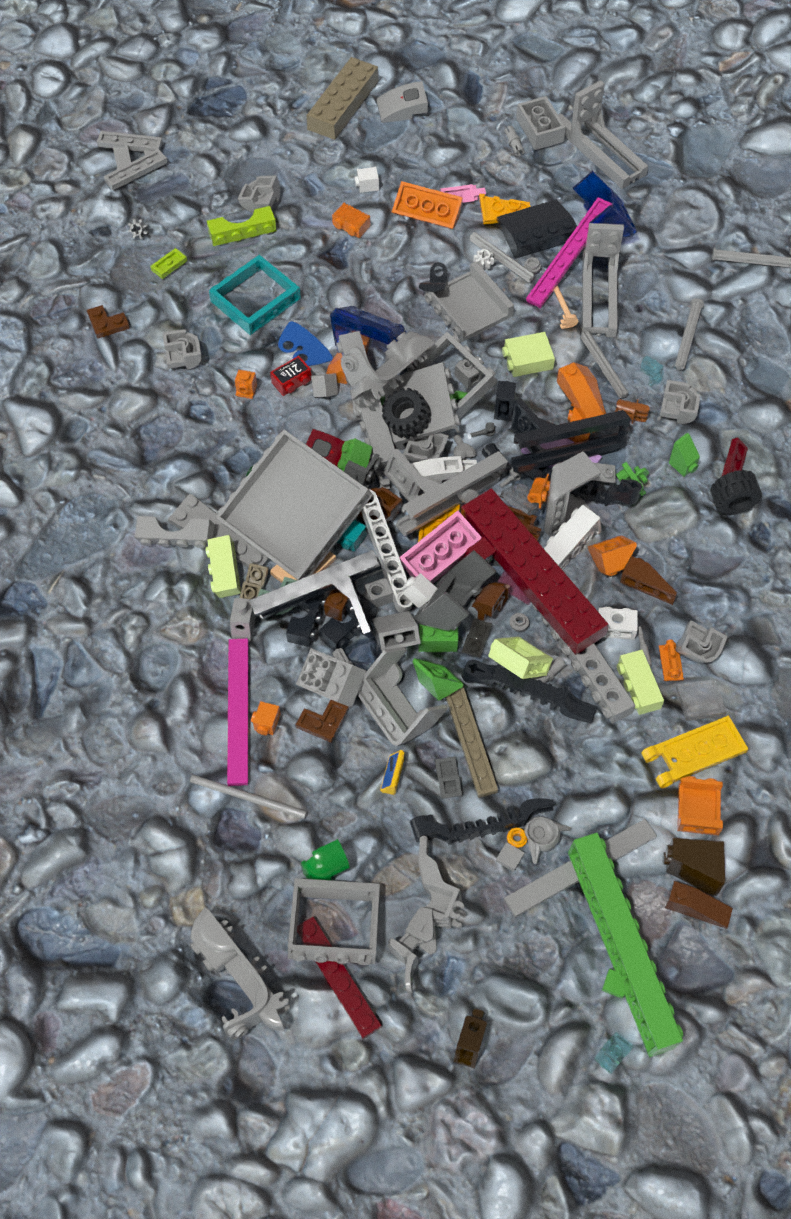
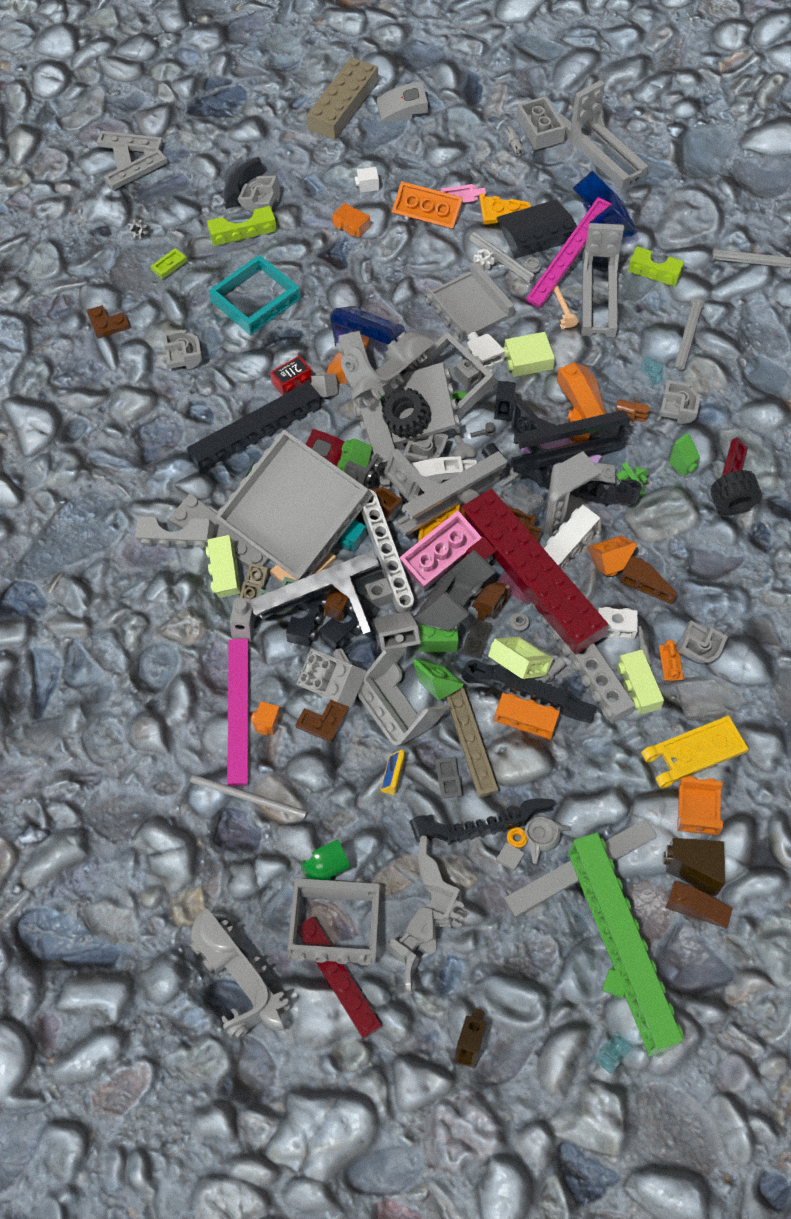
(242, 174): none -> black brick
(245, 384): orange brick -> none
(254, 427): none -> black brick
(312, 347): blue piece -> none
(419, 590): white brick -> none
(435, 283): black piece -> none
(486, 349): none -> white torso
(526, 715): none -> orange brick
(539, 491): orange hinge -> none
(604, 364): light grey axle -> none
(666, 272): none -> lime arch

